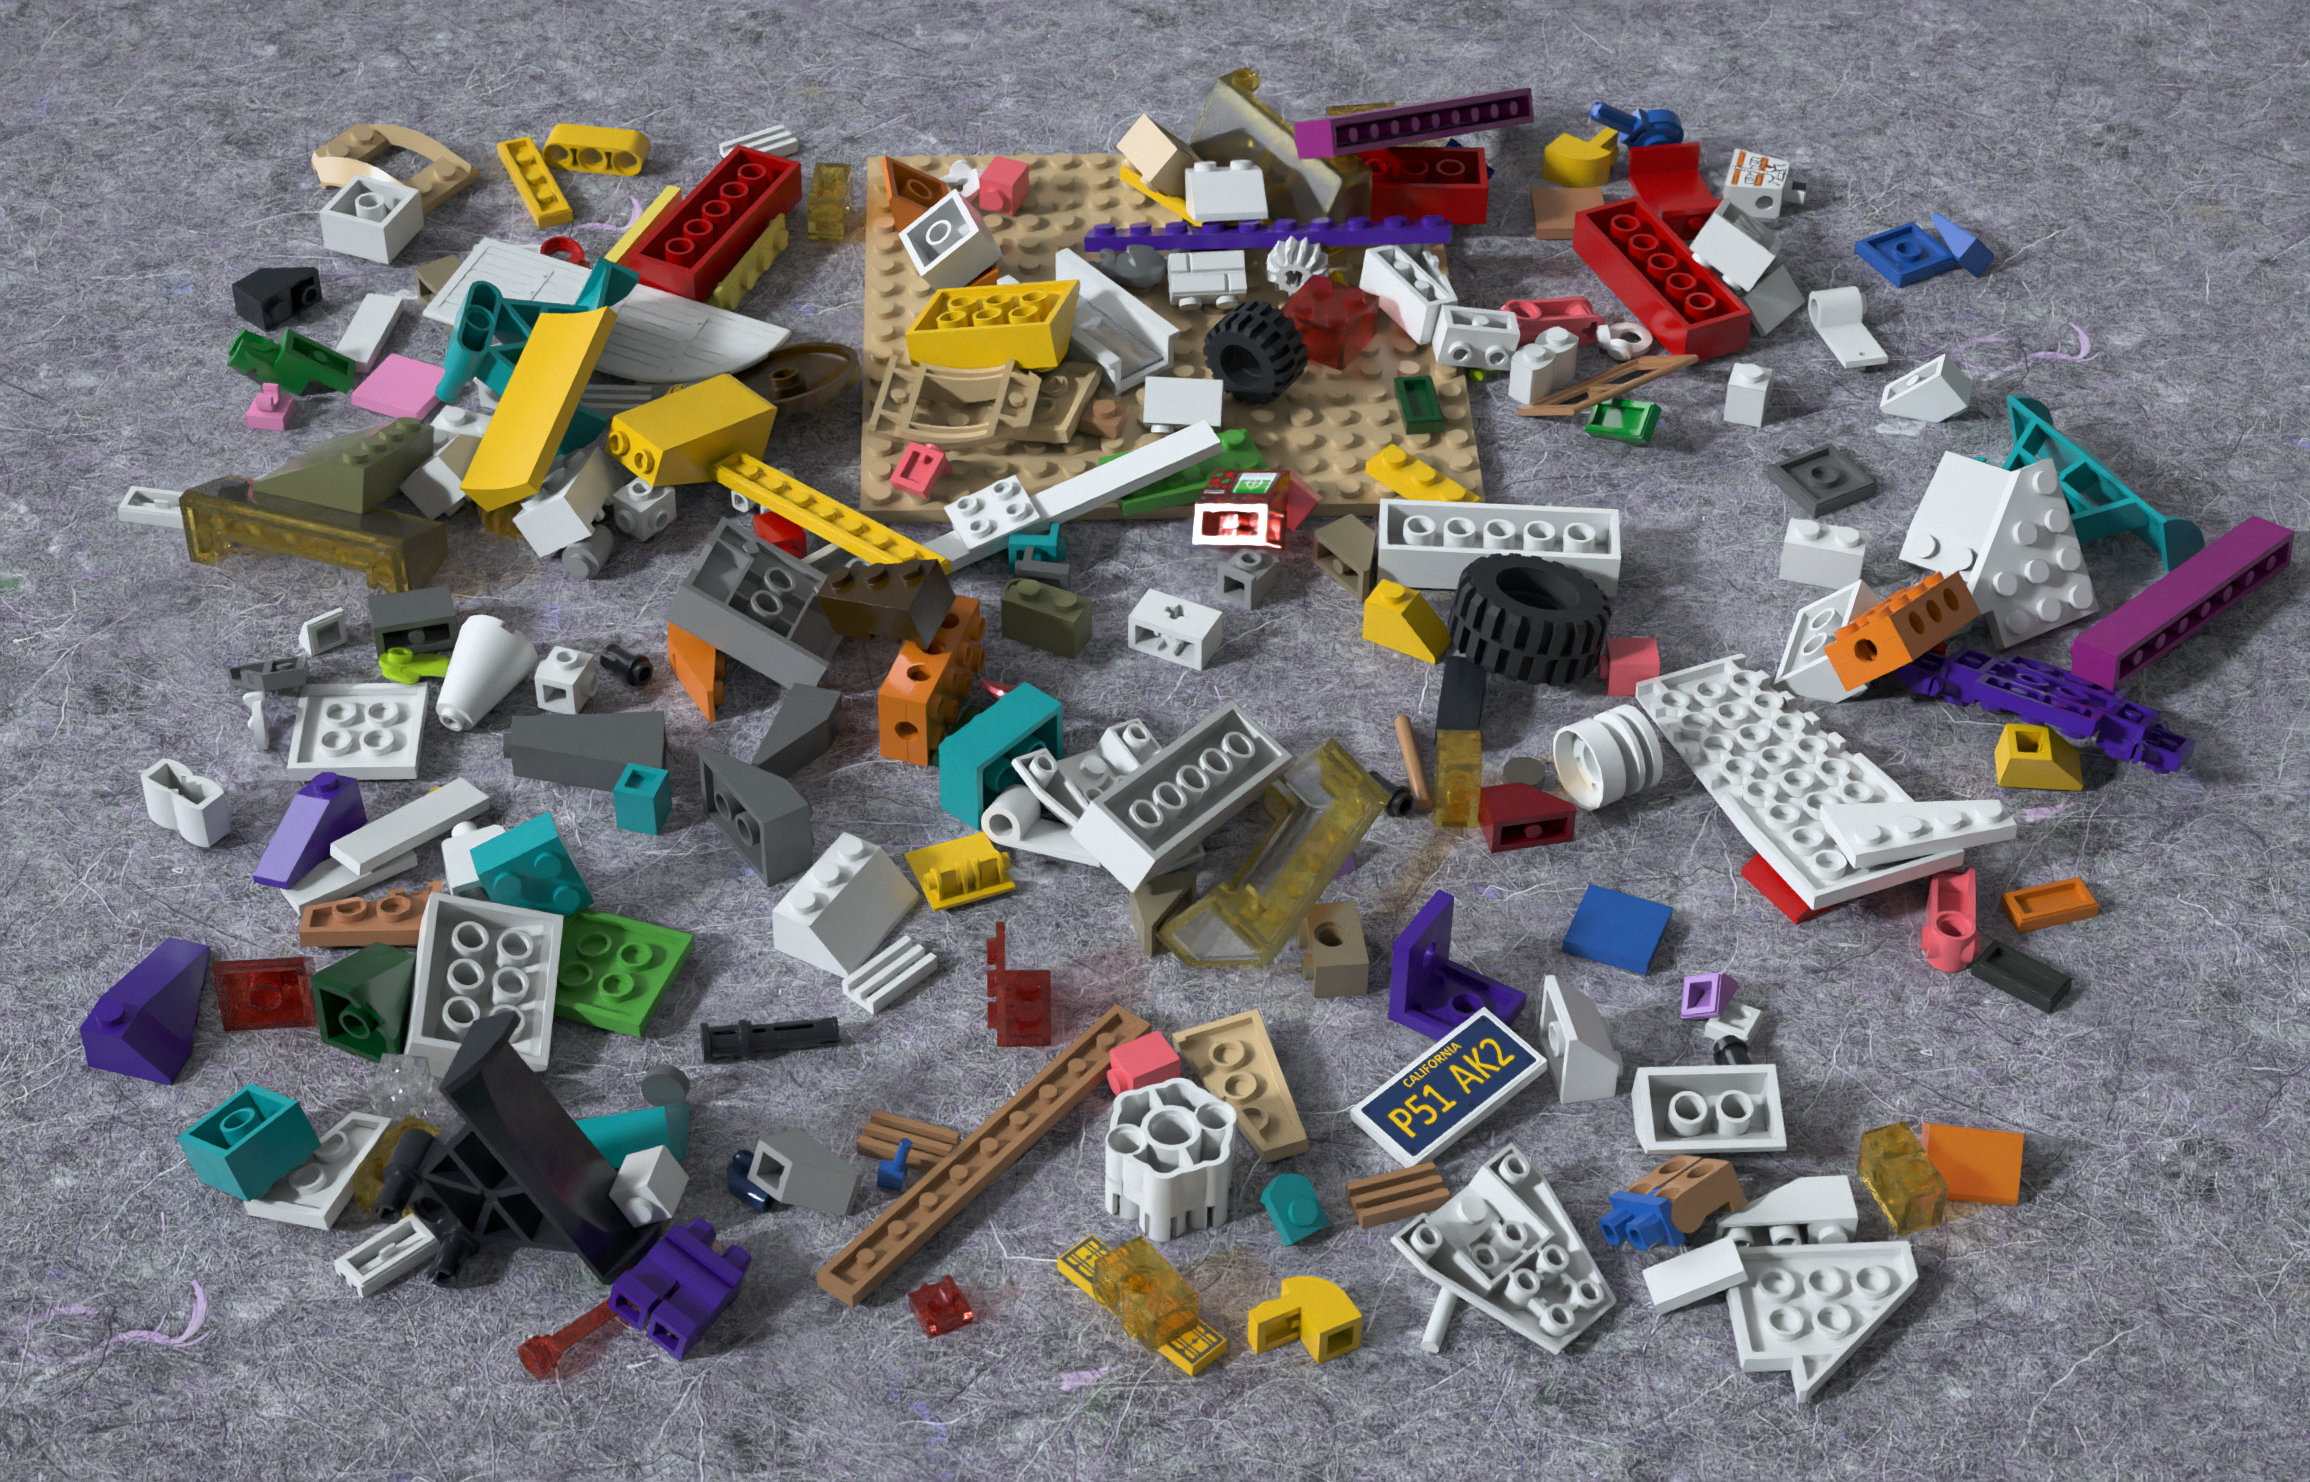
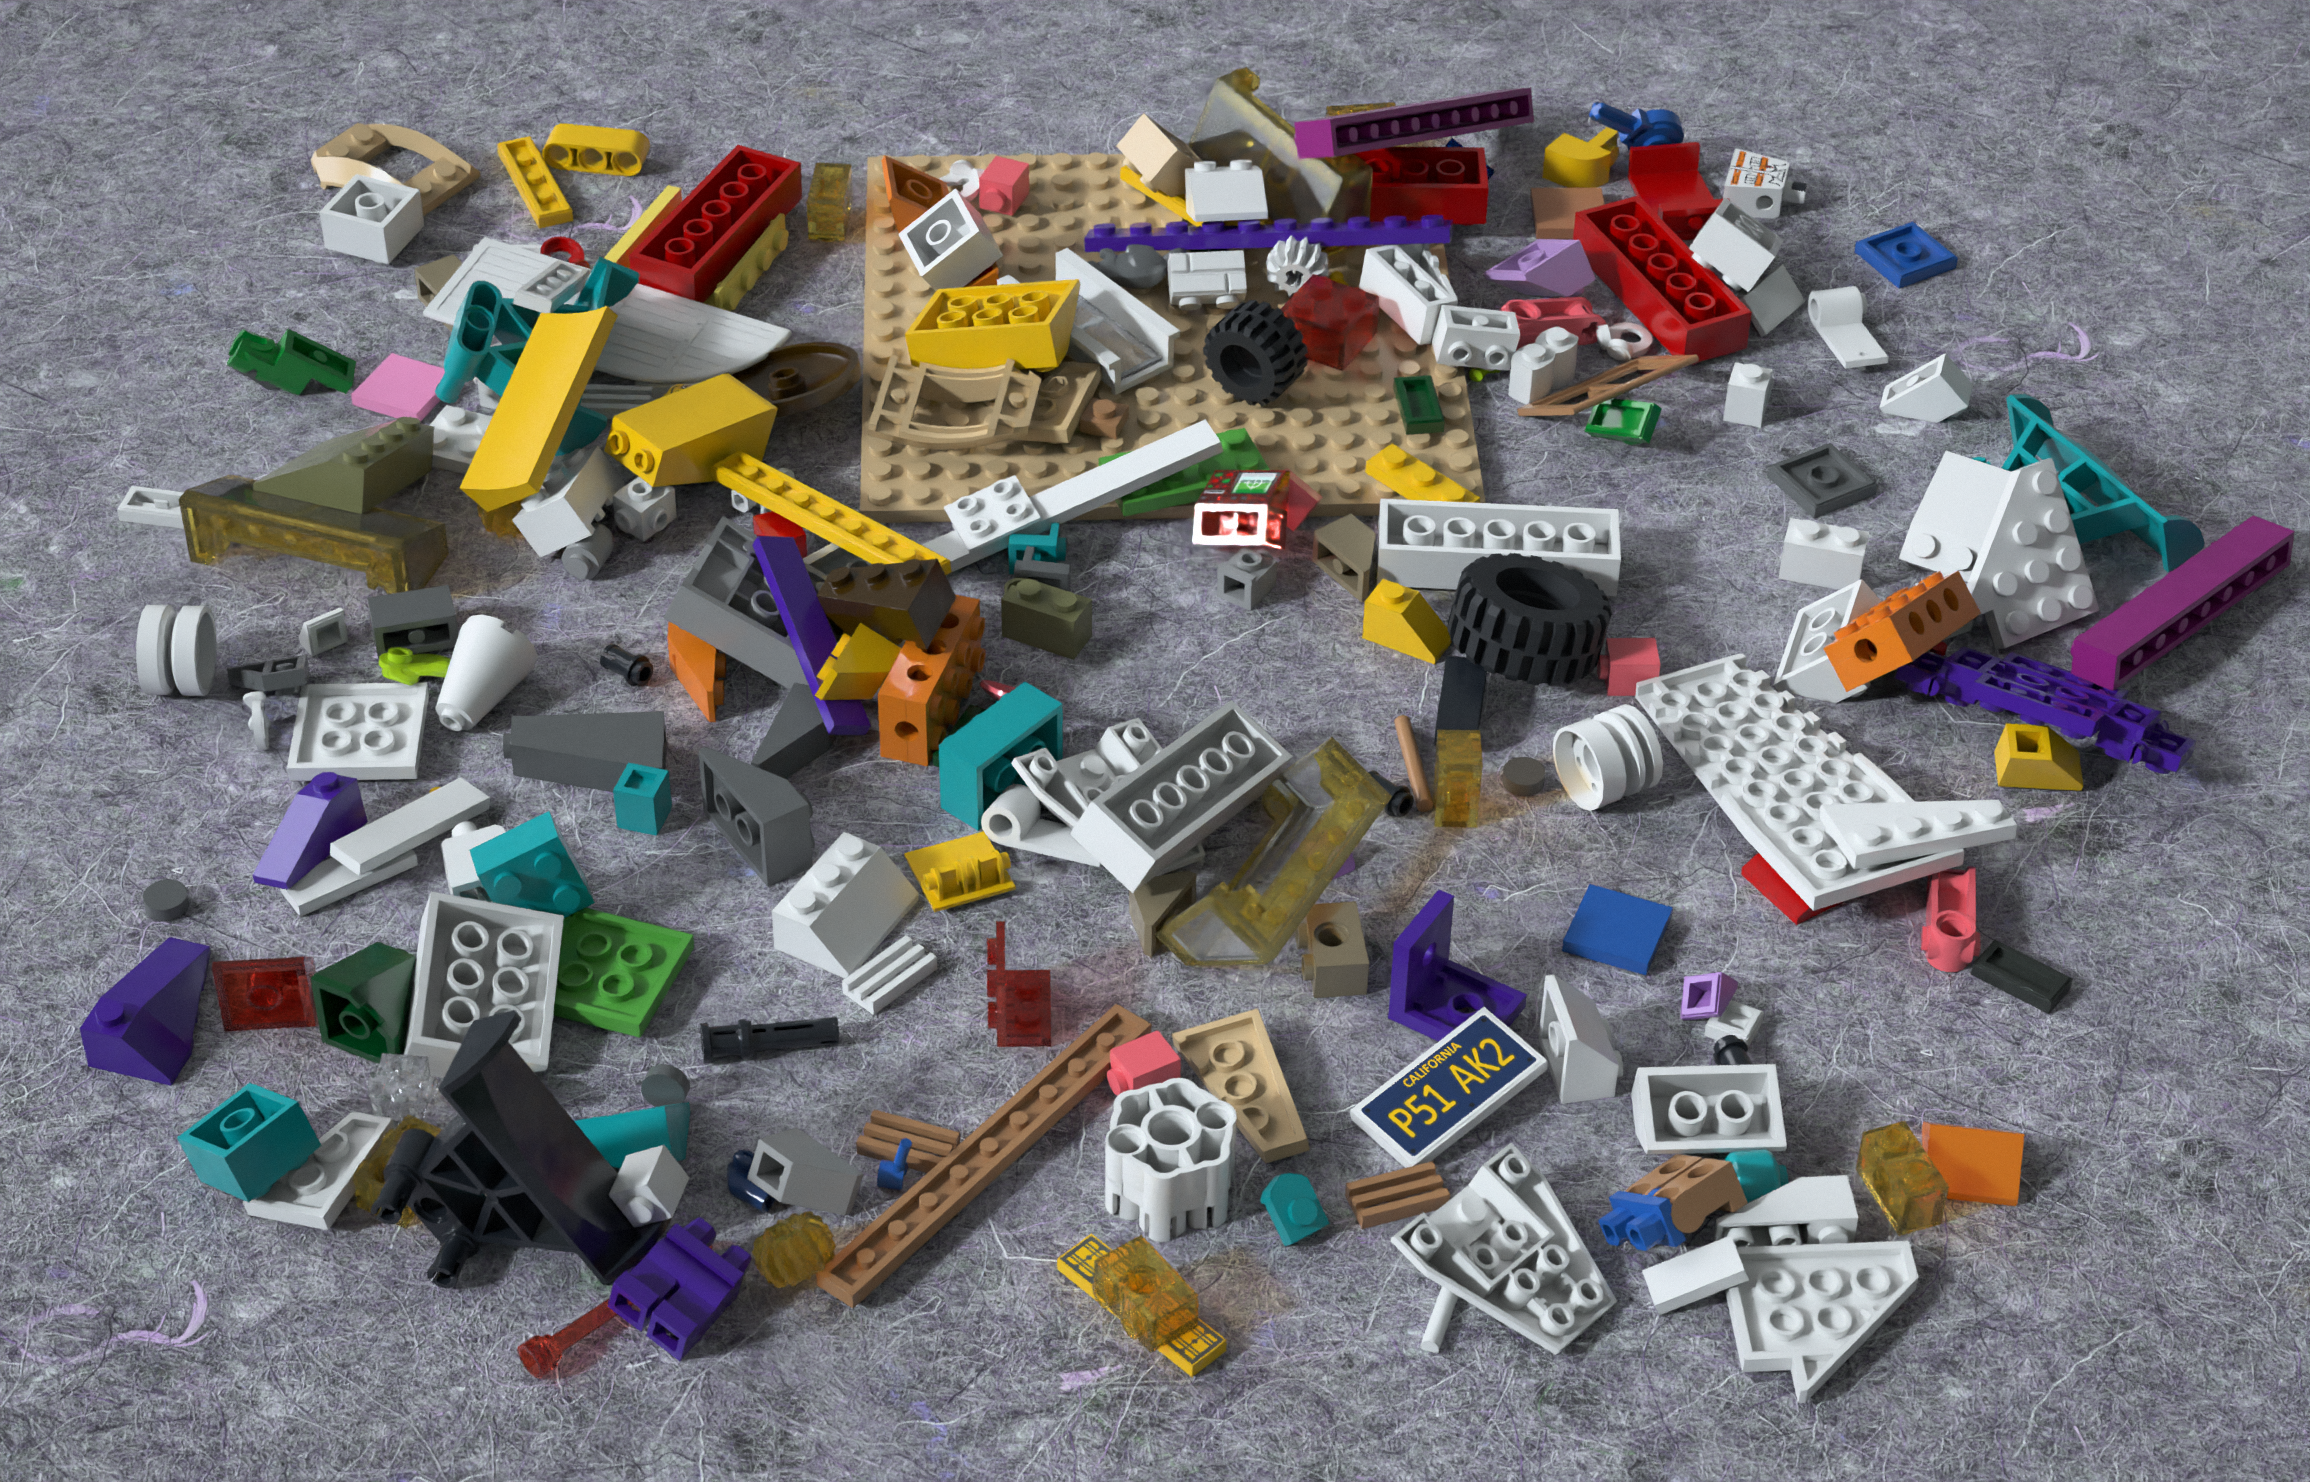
(166, 900): none -> dark grey tile
(176, 650): none -> white wheel
(185, 802): white brick -> none
(270, 409): bright pink tile -> none
(276, 294): black slope -> none
(363, 923): nougat wing -> none
(370, 329): white tile -> none
(392, 1258): white tile -> none
(437, 481): white slope -> none
(551, 287): none -> white tile
(565, 680): white brick -> none
(770, 140): white tile -> none
(794, 1249): none -> clear yellow gear
(806, 628): none -> dark purple tile
(860, 666): none -> yellow slope
(920, 469): coral bracket -> none
(940, 1307): clear red tile -> none
(1175, 629): white brick -> none
(1182, 403): white slope -> none
(1309, 1311): yellow brick -> none
(1523, 817): dark red slope -> none
(1545, 269): none -> lavender slope
(1757, 1172): none -> teal head
(1965, 247): slope -> none
(2049, 904): orange tile -> none

